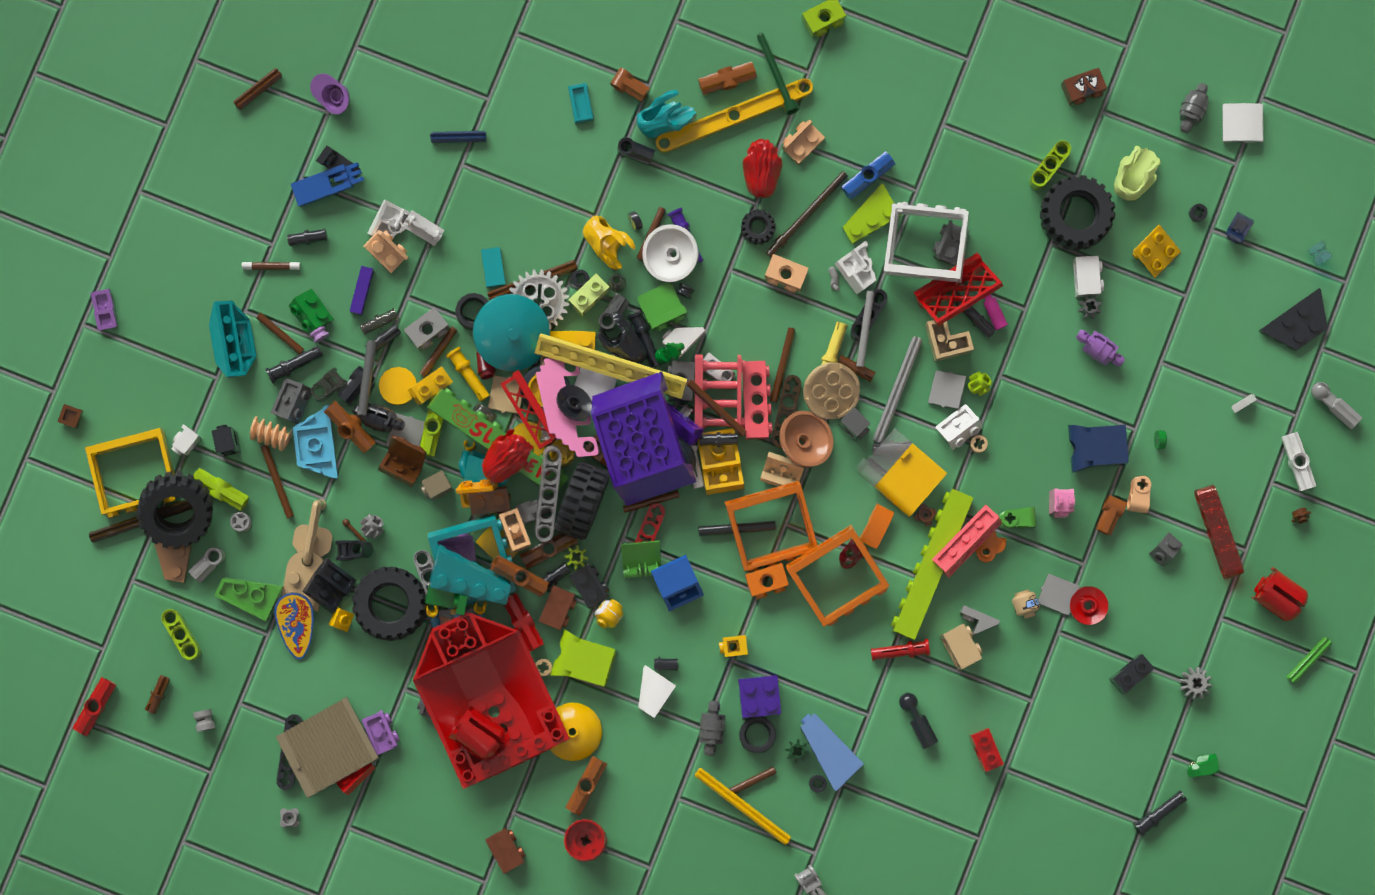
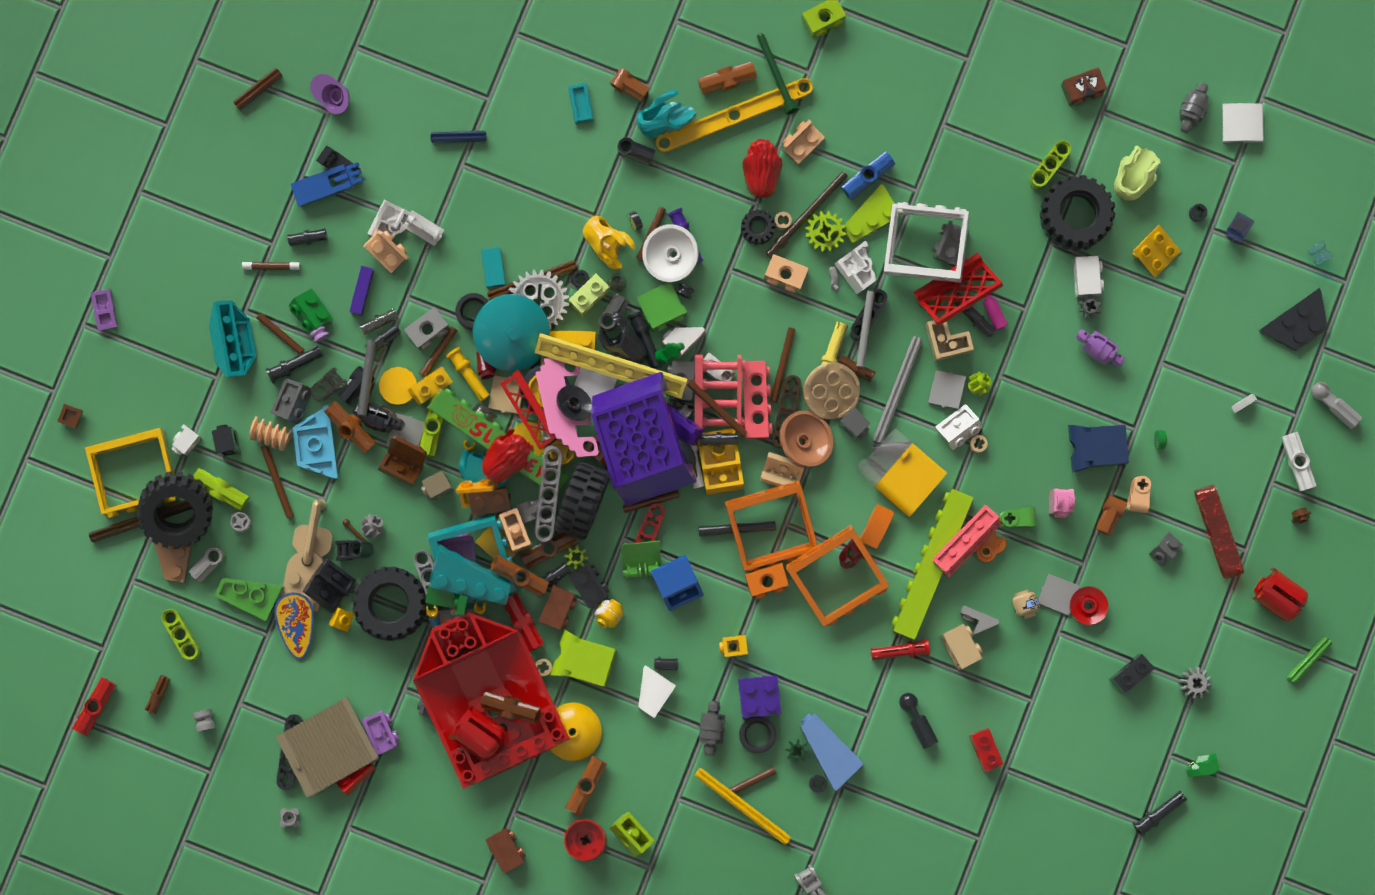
(511, 707): none -> reddish brown piece
(631, 834): none -> lime brick
(783, 226): none -> tan bush
(817, 233): none -> lime gear
(920, 515): reddish brown plate -> none

